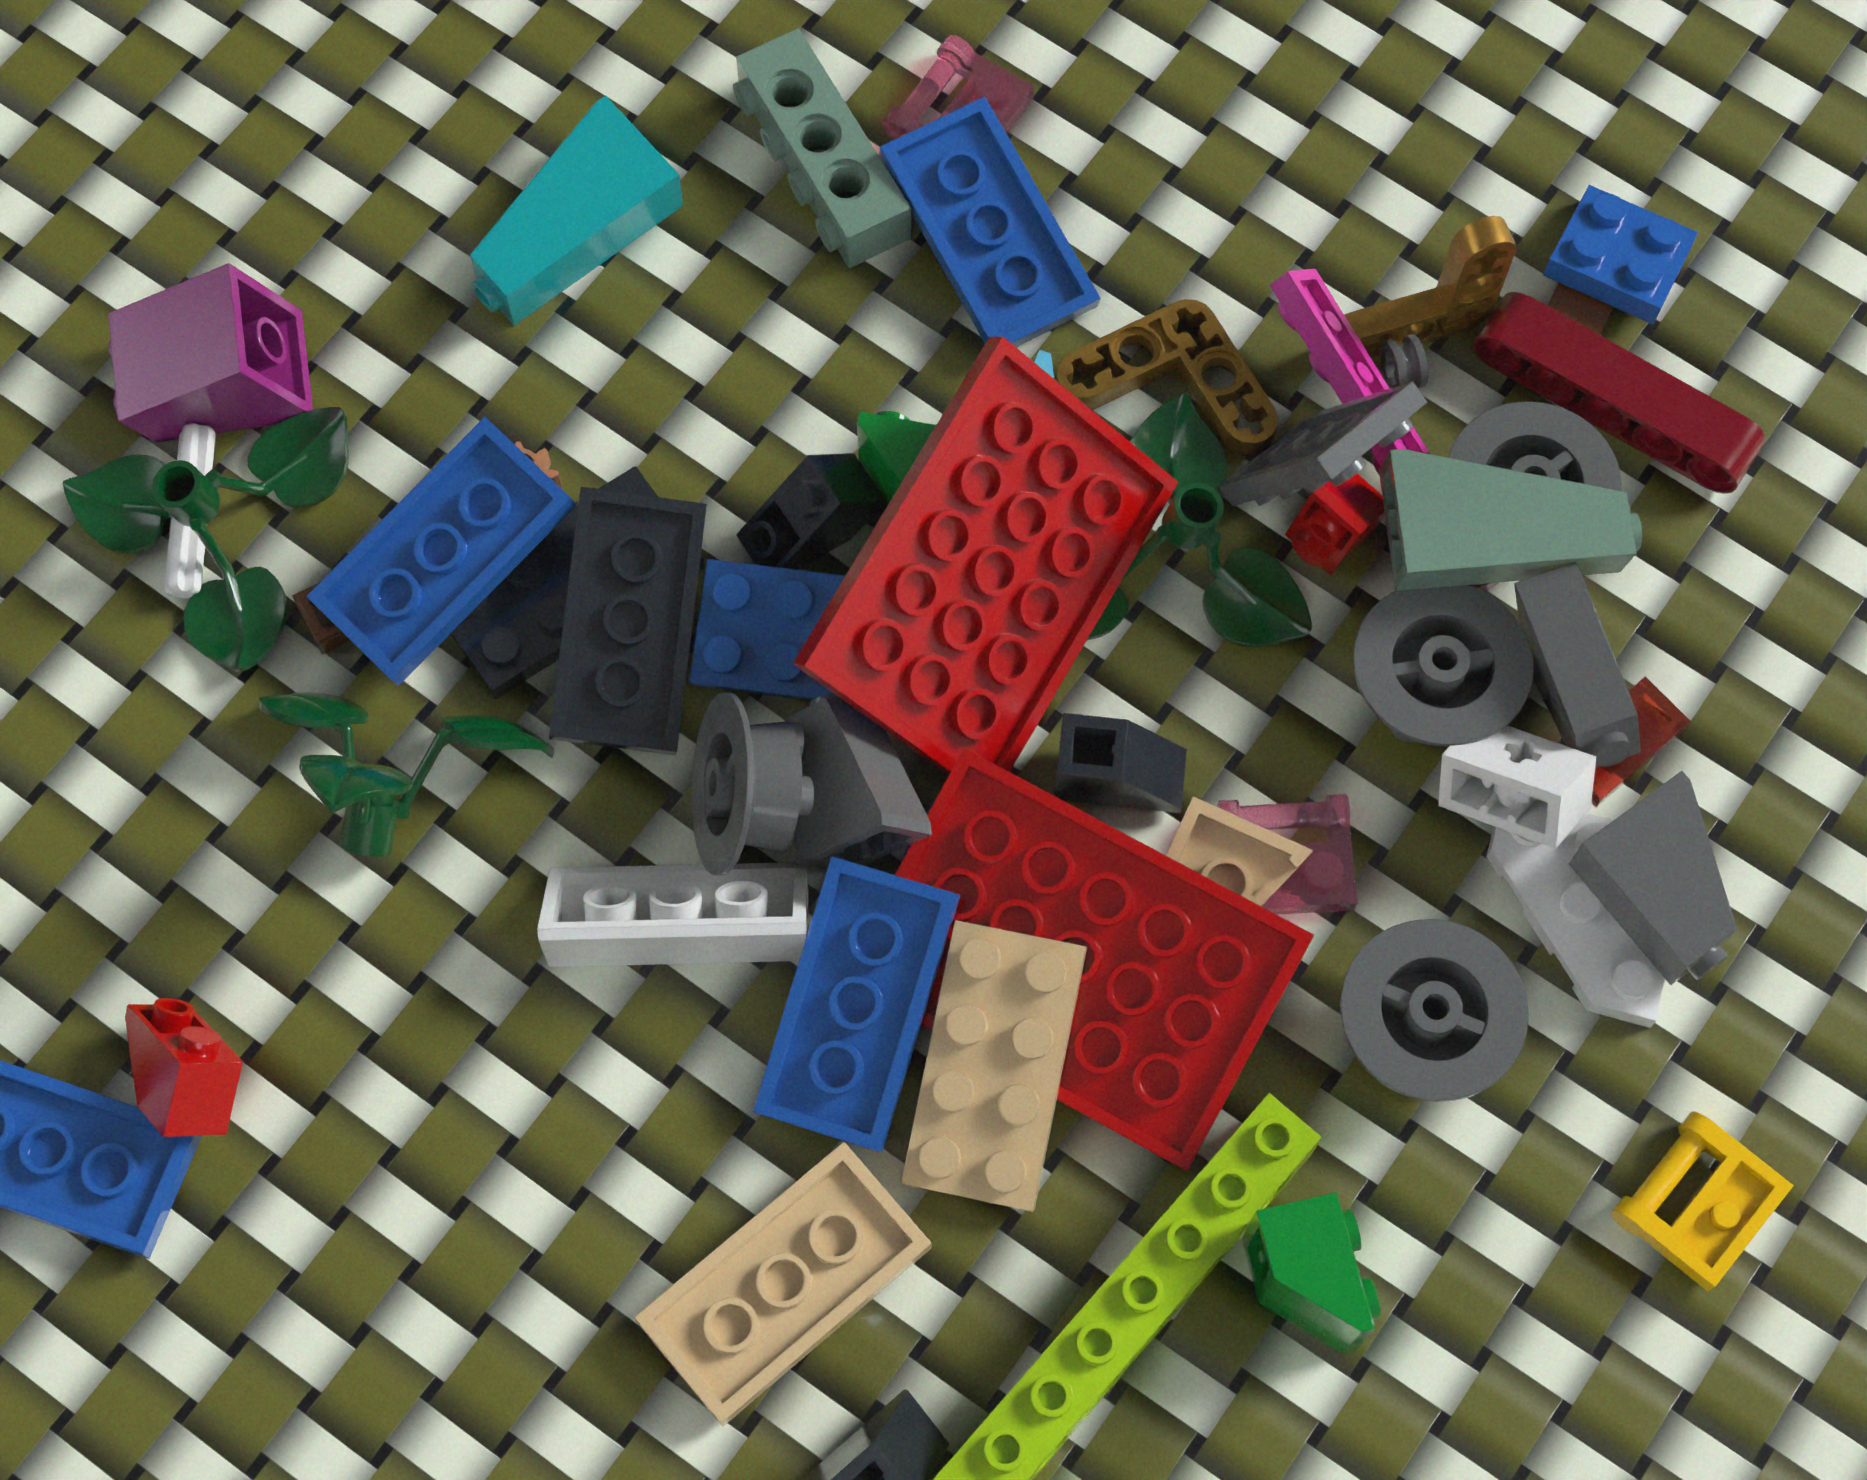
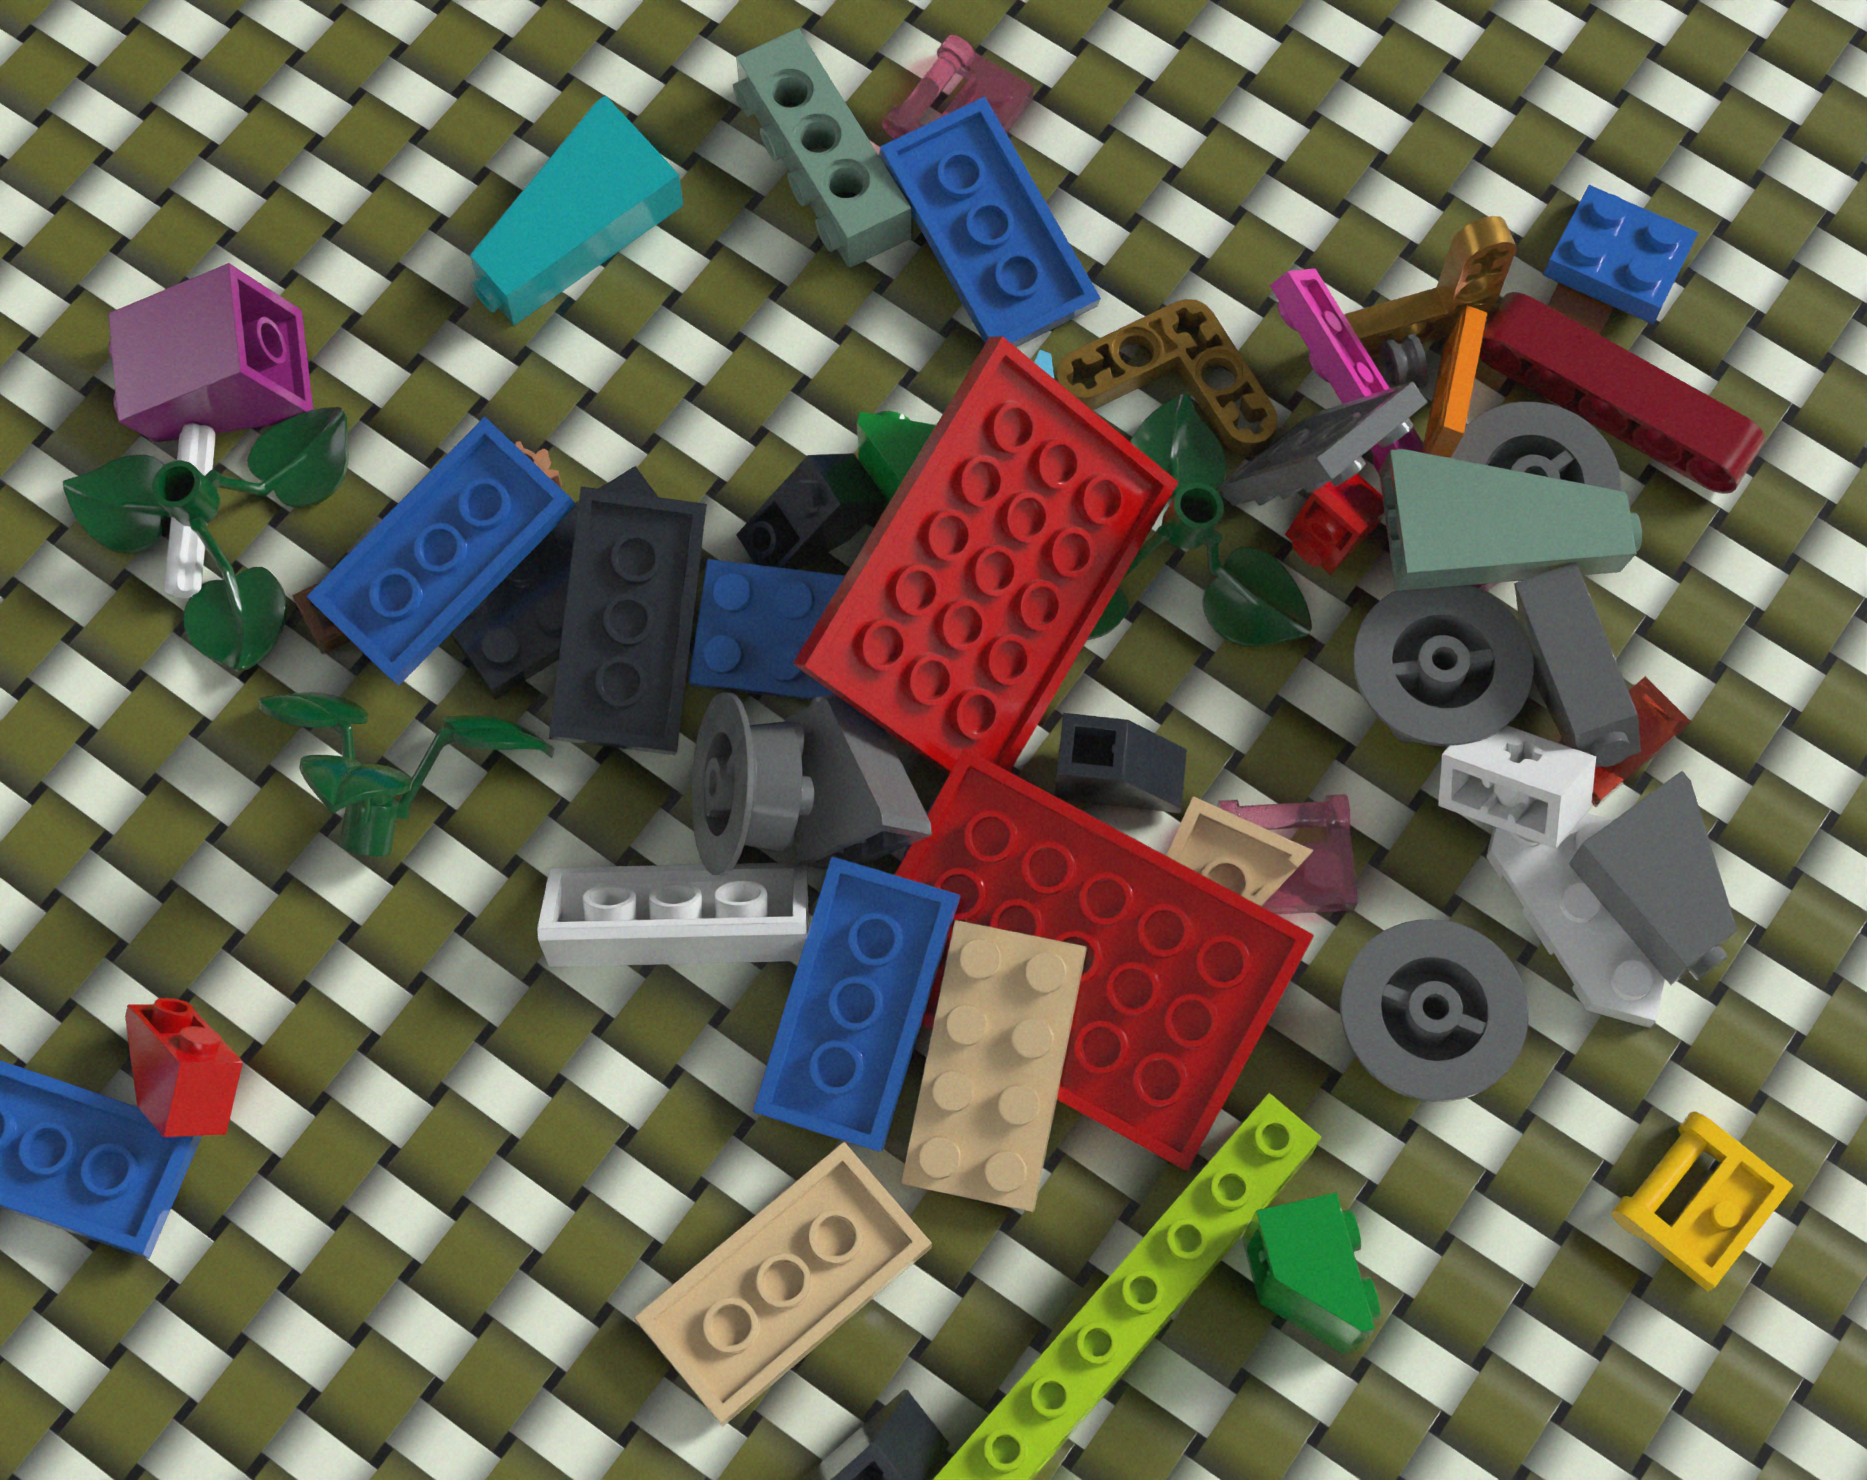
(1454, 384): none -> orange tile

